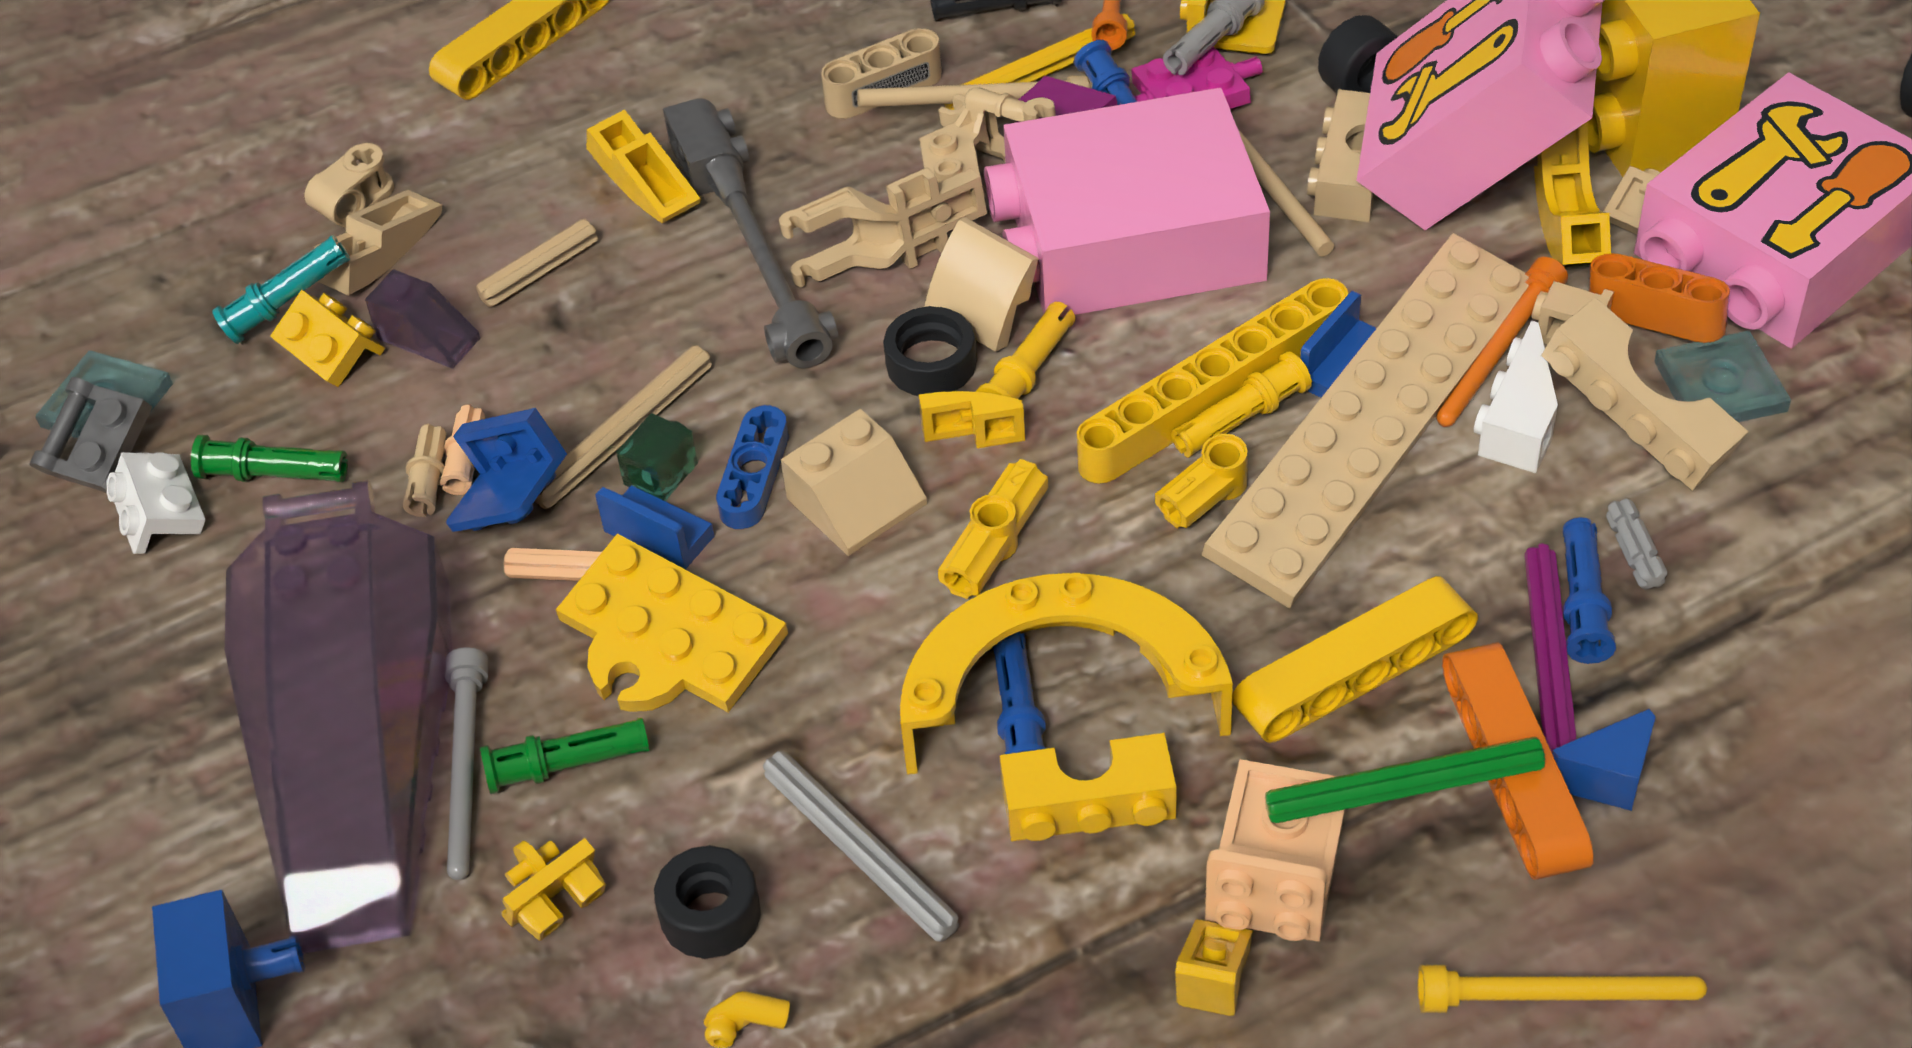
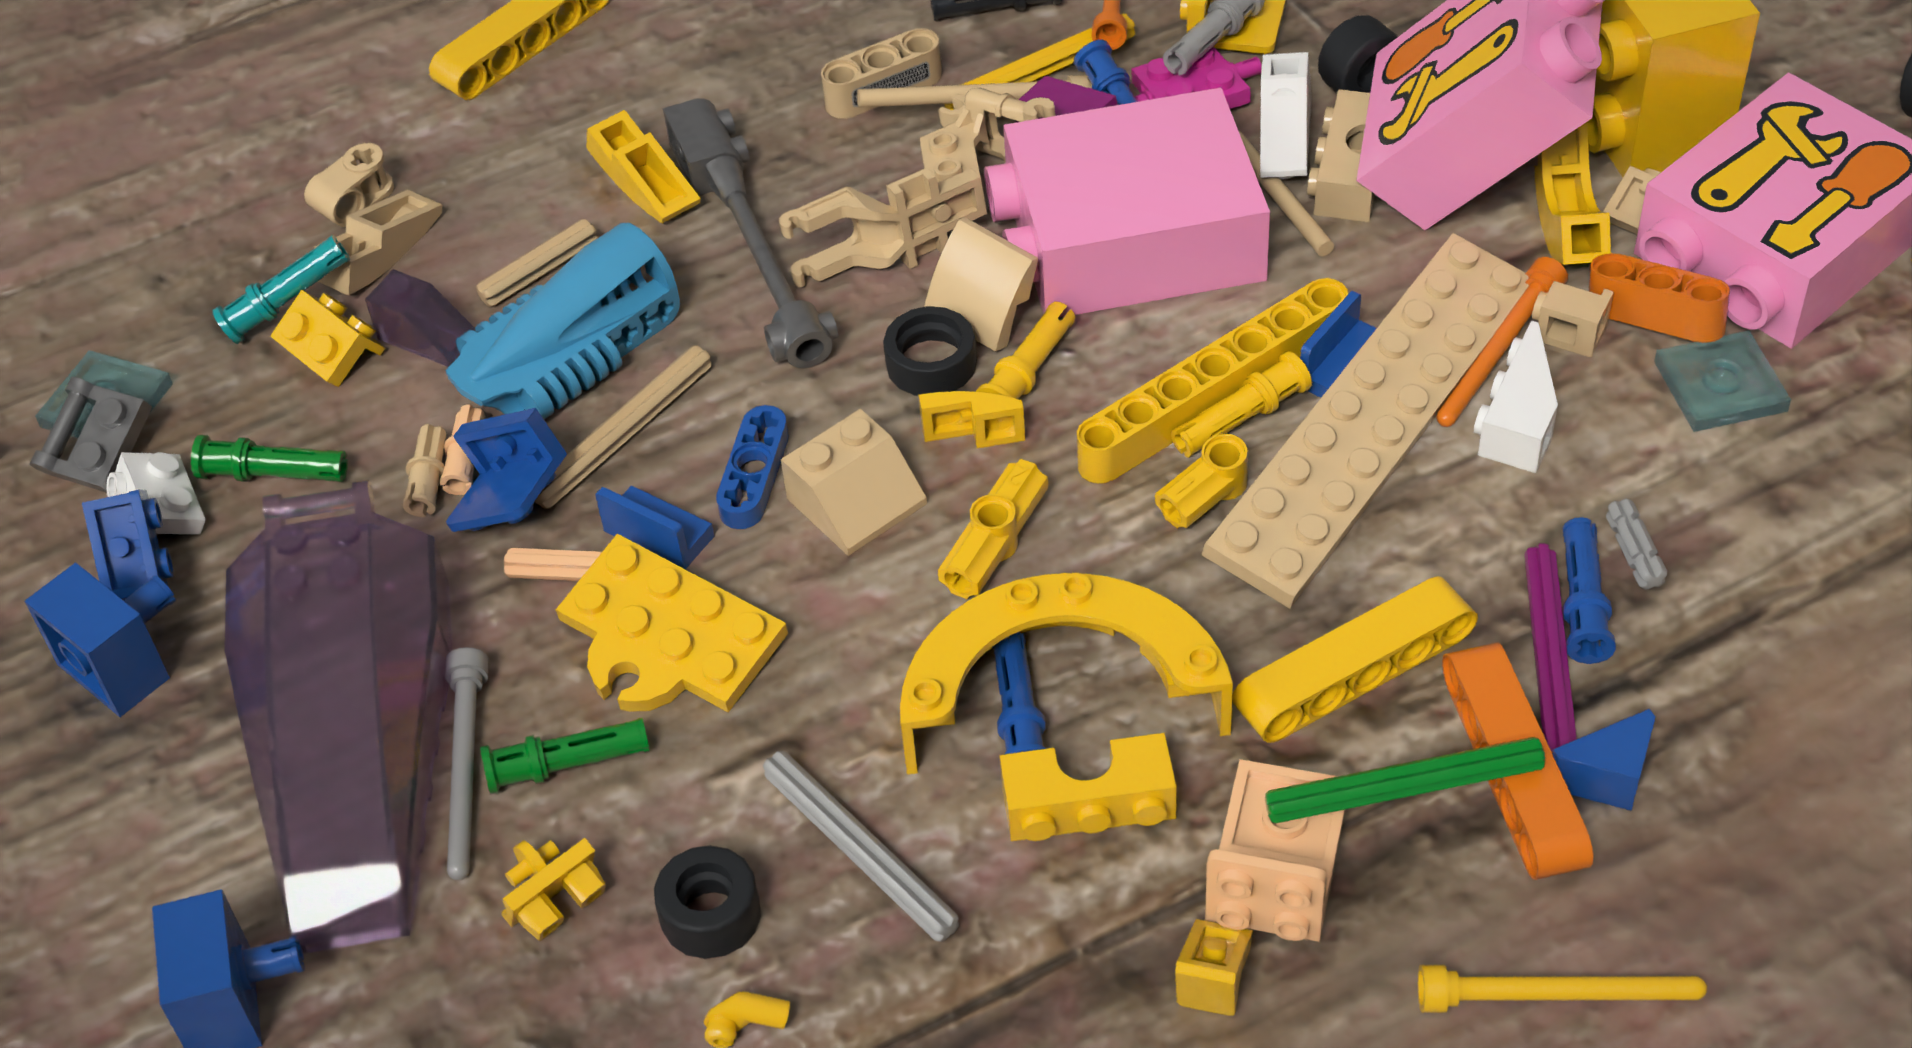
(101, 636): none -> blue brick
(126, 541): none -> blue bracket
(562, 332): none -> dark azure connector
(657, 456): clear green brick -> none
(1285, 115): none -> white slope
(1681, 435): tan arch -> none

